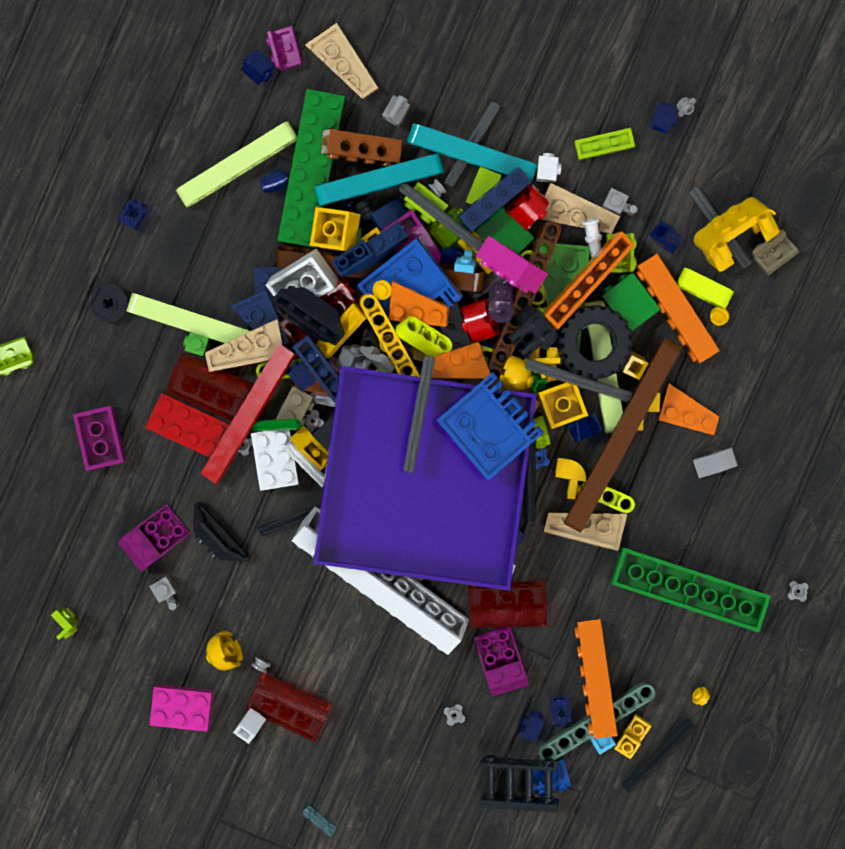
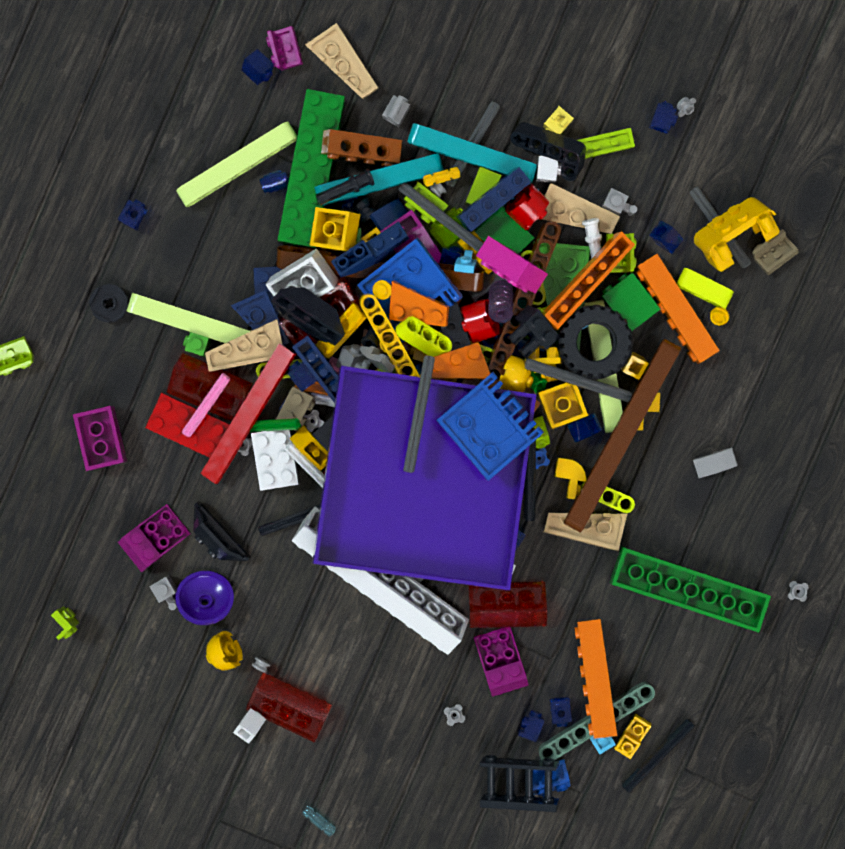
(181, 707): dark pink brick -> none
(204, 587): none -> dark purple dish
(206, 404): none -> bright pink axle
(353, 184): none -> black pin
(441, 176): none -> yellow axle
(552, 145): none -> black beam
(558, 121): none -> light yellow brick
(686, 412): orange wing -> none
(700, 696): yellow plate -> none

